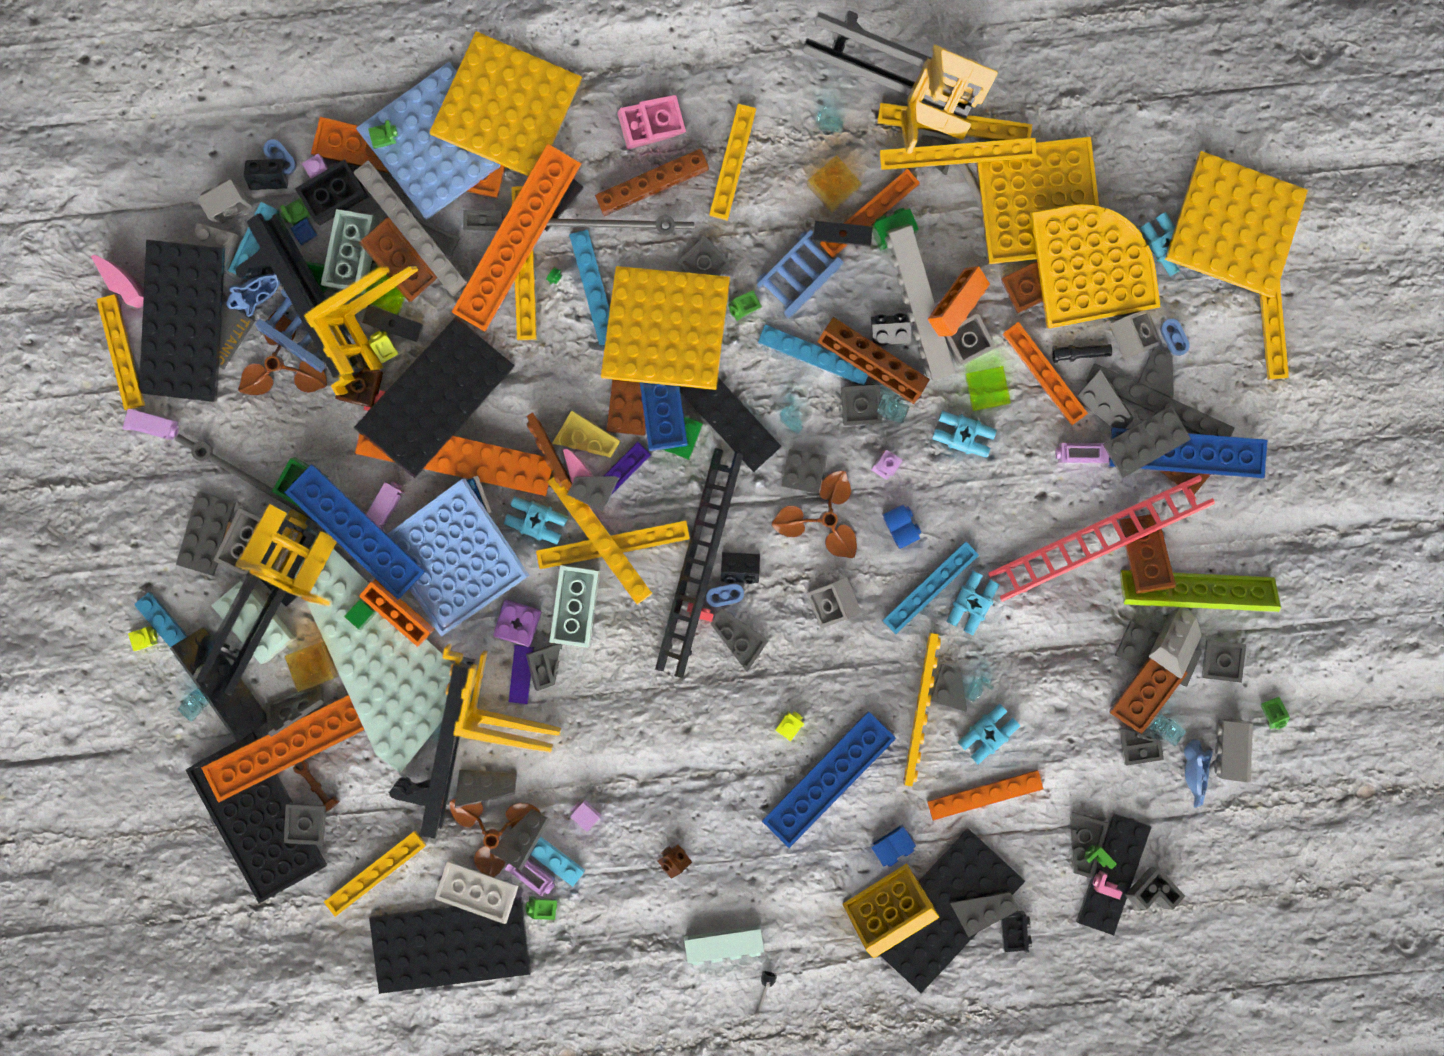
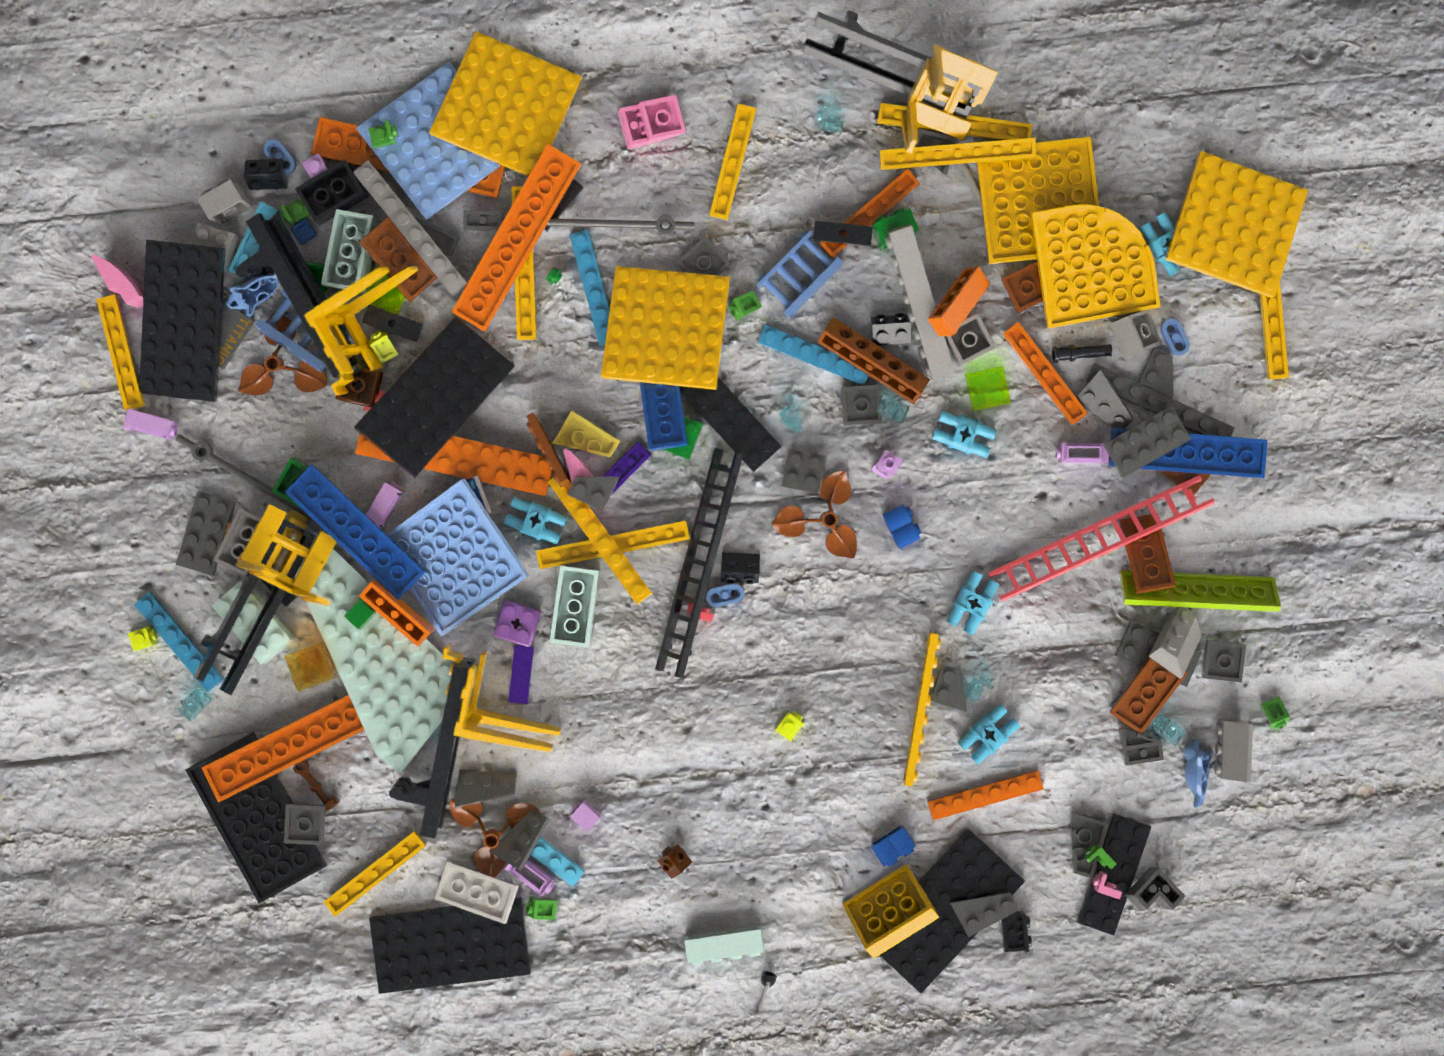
(238, 712): black plate -> none
(292, 707): dark grey wing -> none
(543, 665): dark grey wing -> none
(626, 408): dark orange plate -> none
(652, 182): dark orange brick -> none
(739, 638): dark grey wing -> none
(828, 779): blue plate -> none
(834, 184): clear yellow brick -> none
(834, 602): light grey slope -> none
(930, 587): dark azure plate -> none

